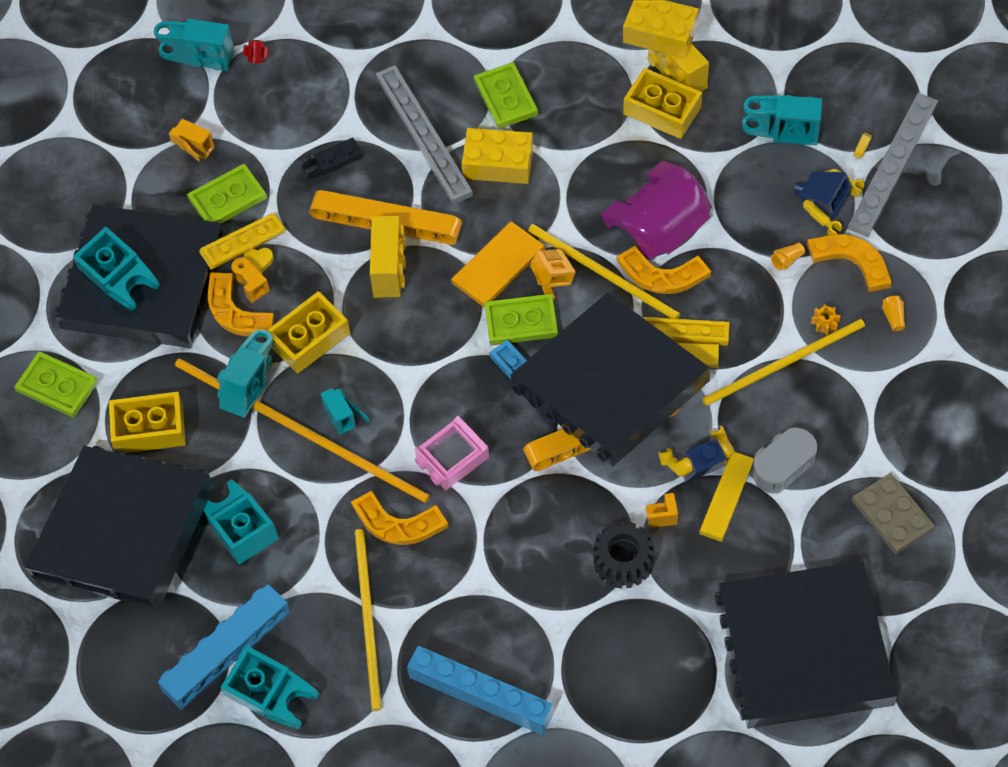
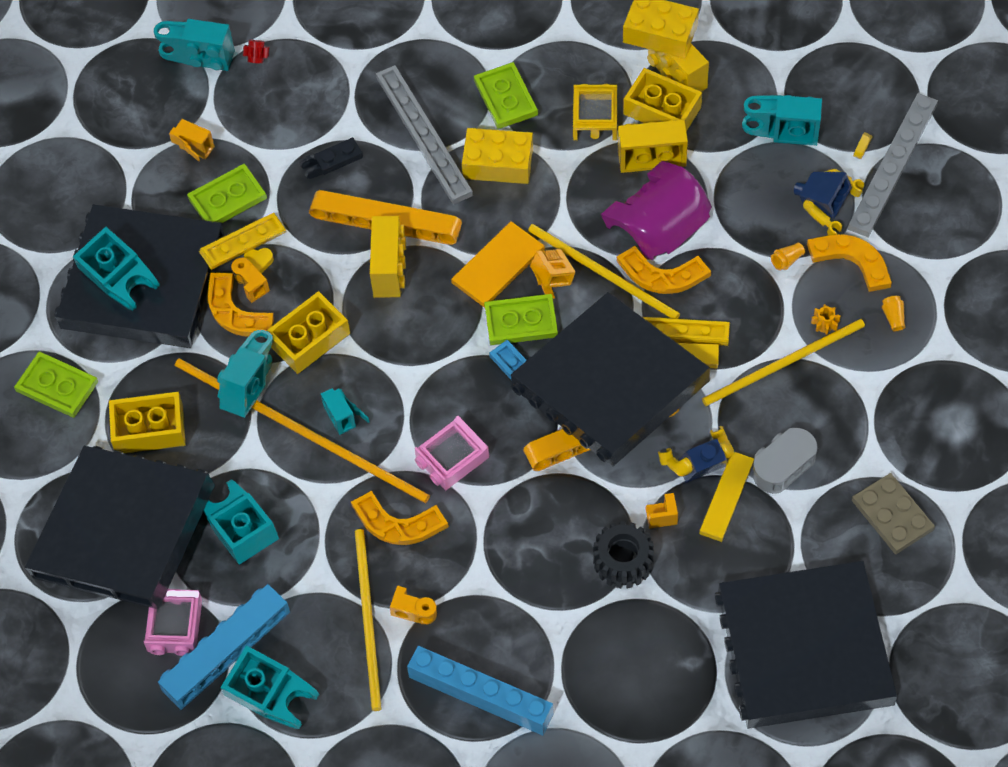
(175, 624): none -> bright pink window
(412, 608): none -> light orange leg
(595, 109): none -> yellow window
(649, 143): none -> yellow brick

